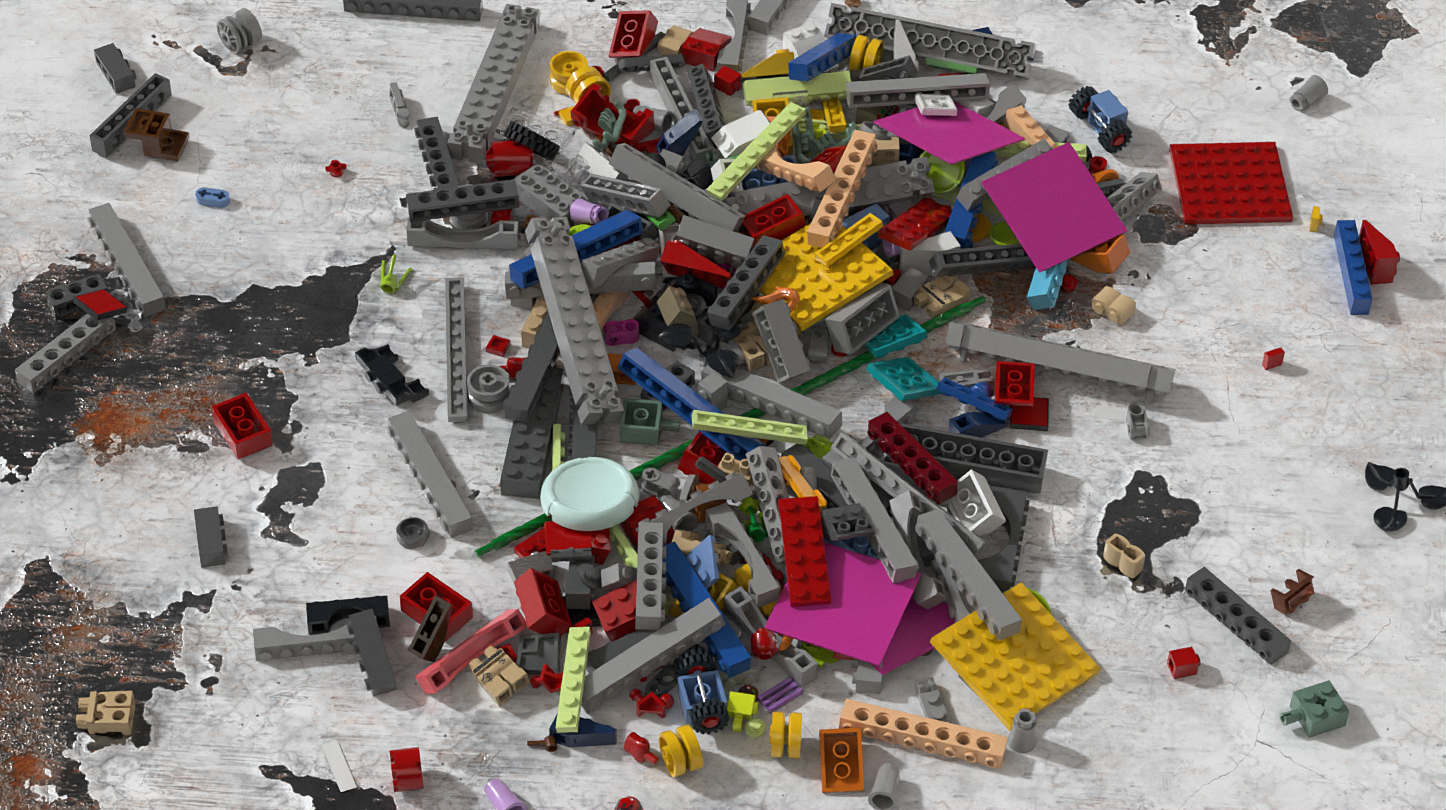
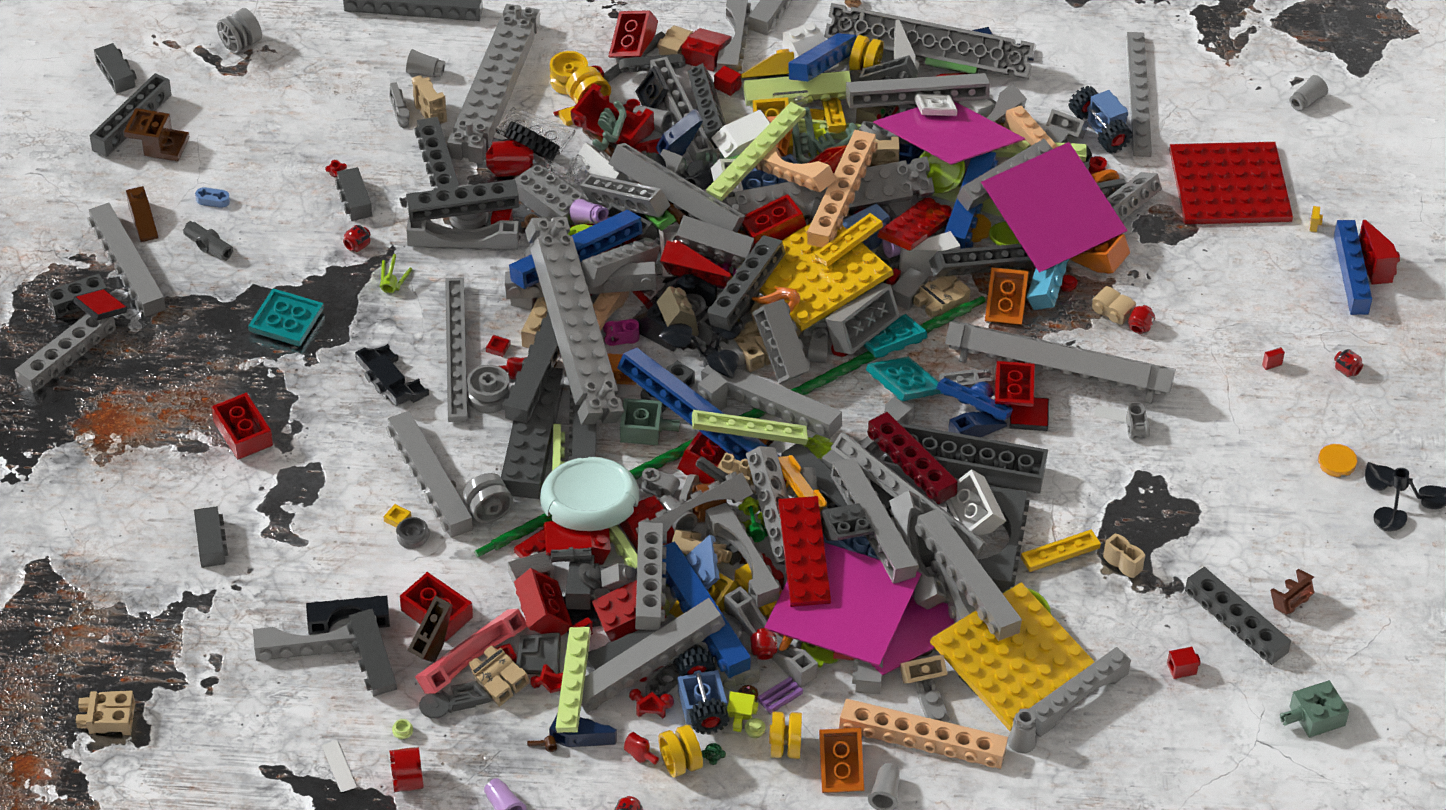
(141, 214): none -> reddish brown slope
(208, 240): none -> dark grey piece
(286, 317): none -> teal plate
(353, 194): none -> dark grey brick
(356, 238): none -> red head
(396, 515): none -> yellow tile
(402, 729): none -> yellowish green plate
(424, 64): none -> light grey plant
(428, 100): none -> tan hips
(439, 704): none -> dark grey piece
(487, 497): none -> light grey wheel
(652, 89): none -> black tile
(716, 749): none -> clear green plate
(923, 669): none -> tan brick
(1007, 296): none -> orange slope
(1060, 550): none -> yellow plate
(1068, 123): none -> light grey brick
(1106, 670): none -> light grey arch
(1139, 94): none -> light grey plate
(1141, 319): none -> red head
(1337, 460): none -> light orange tile
(1348, 363): none -> red head

